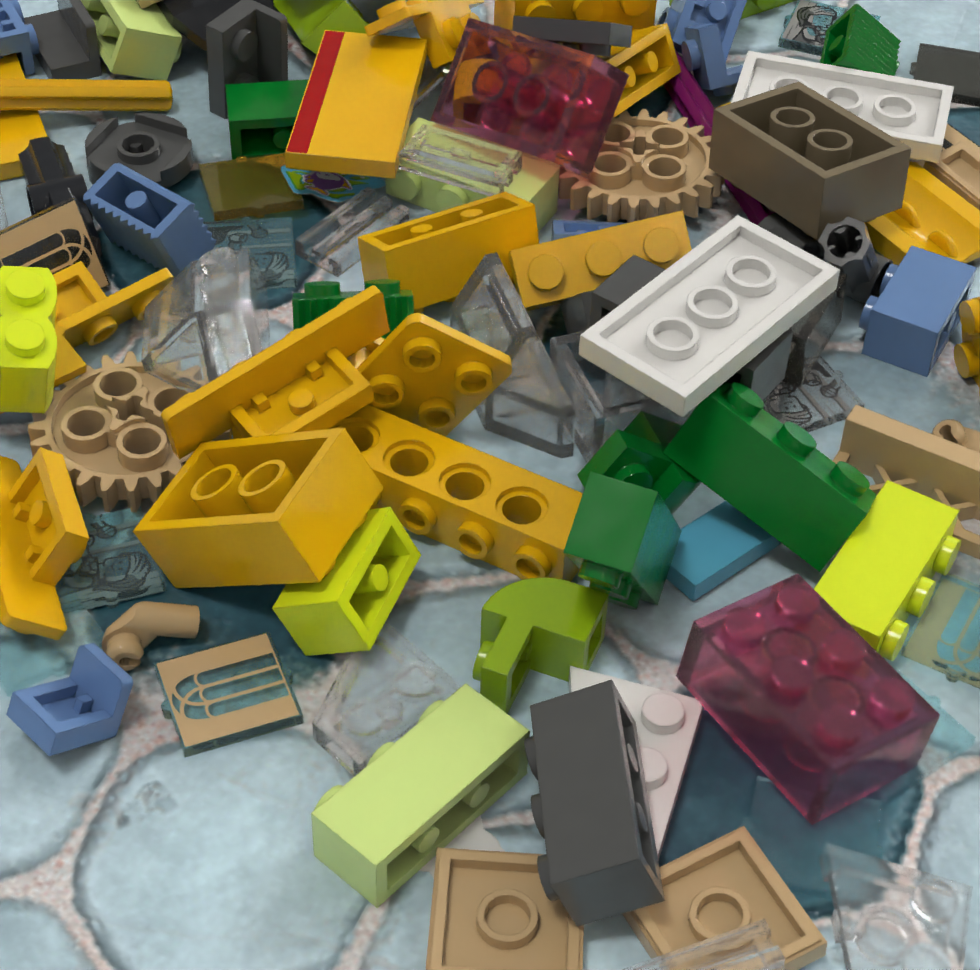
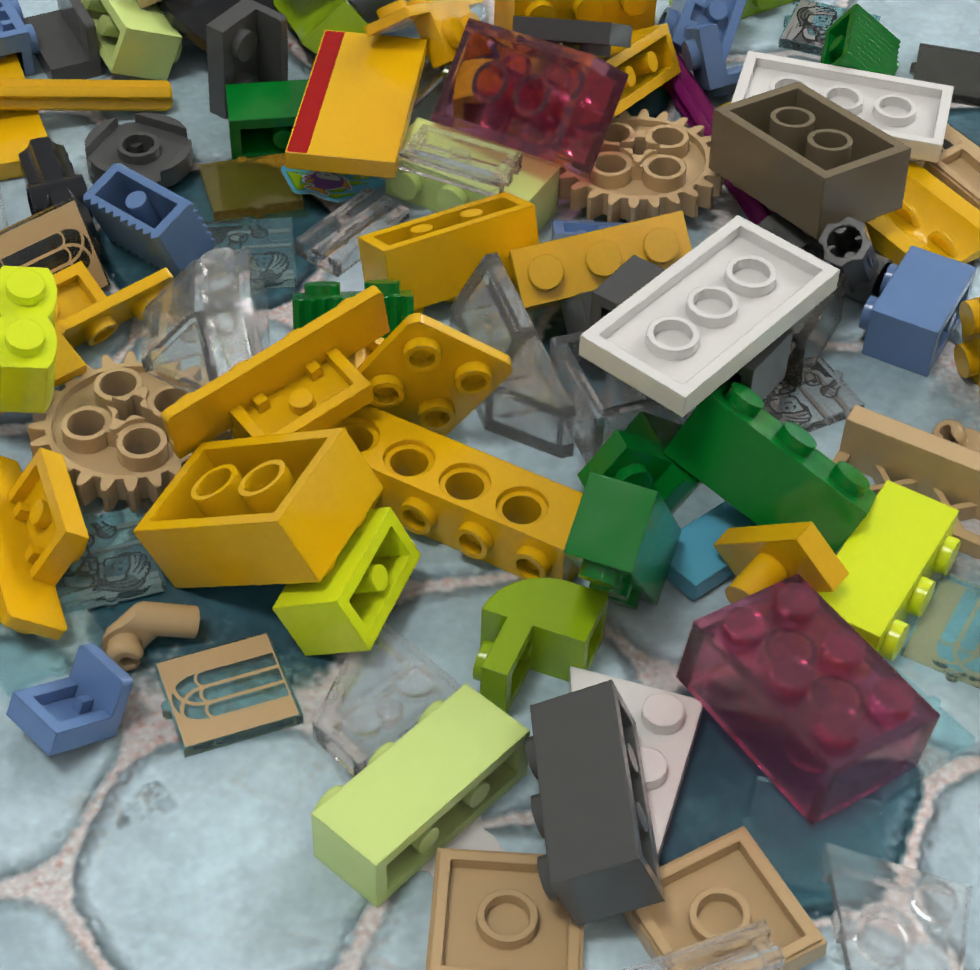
(776, 552): none -> yellow tile

